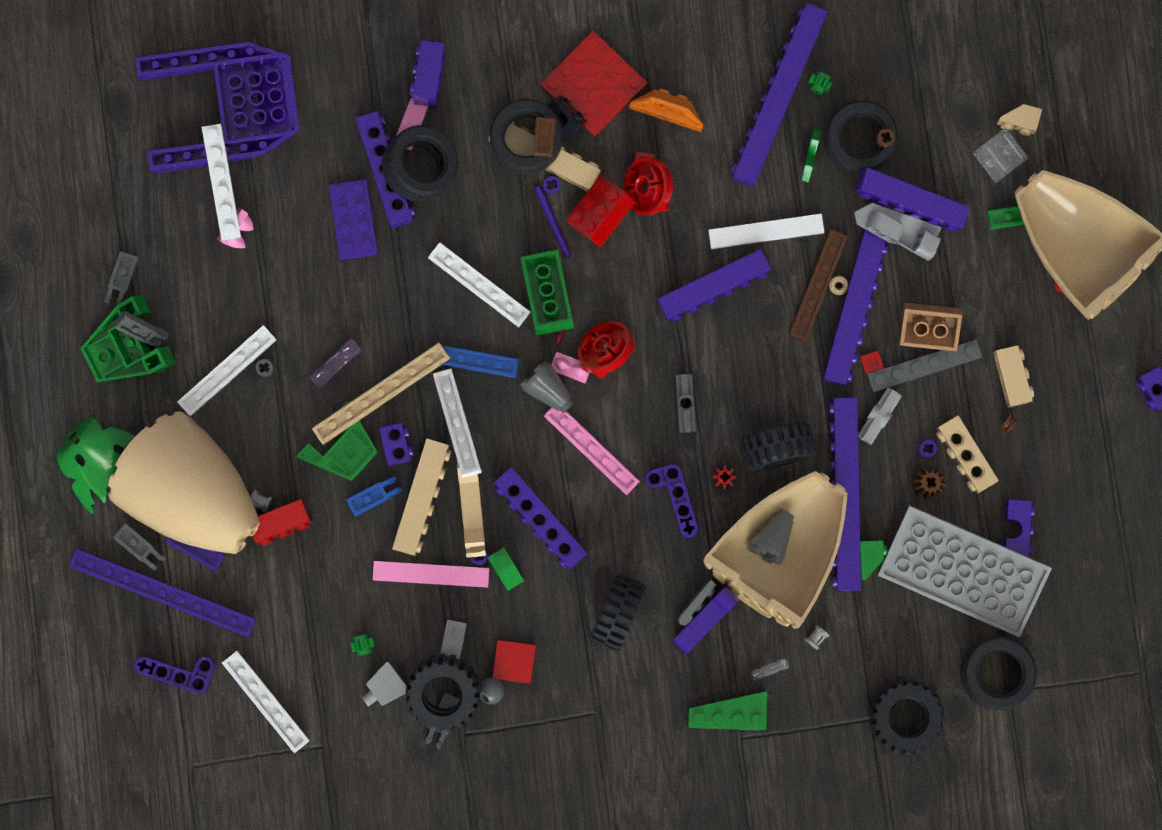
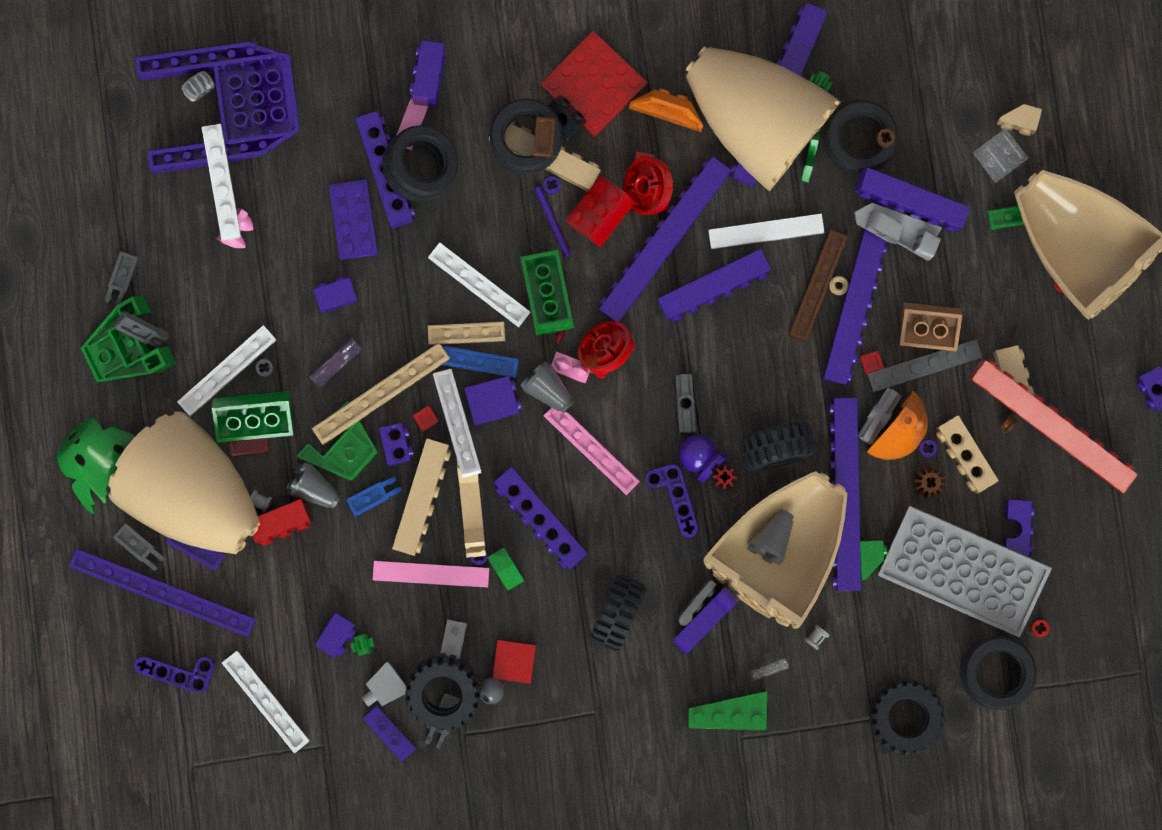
(198, 86): none -> light grey gear
(247, 447): none -> dark red tile
(253, 416): none -> green slope
(312, 487): none -> dark grey cone
(335, 294): none -> dark purple brick
(336, 635): none -> dark purple brick
(389, 733): none -> dark purple plate
(425, 418): none -> red tile
(466, 333): none -> tan tile
(492, 400): none -> dark purple panel
(665, 240): none -> dark purple brick
(700, 456): none -> dark purple tile
(758, 109): none -> tan panel
(904, 433): none -> orange cone
(1037, 623): none -> red bush
(1053, 426): none -> brick

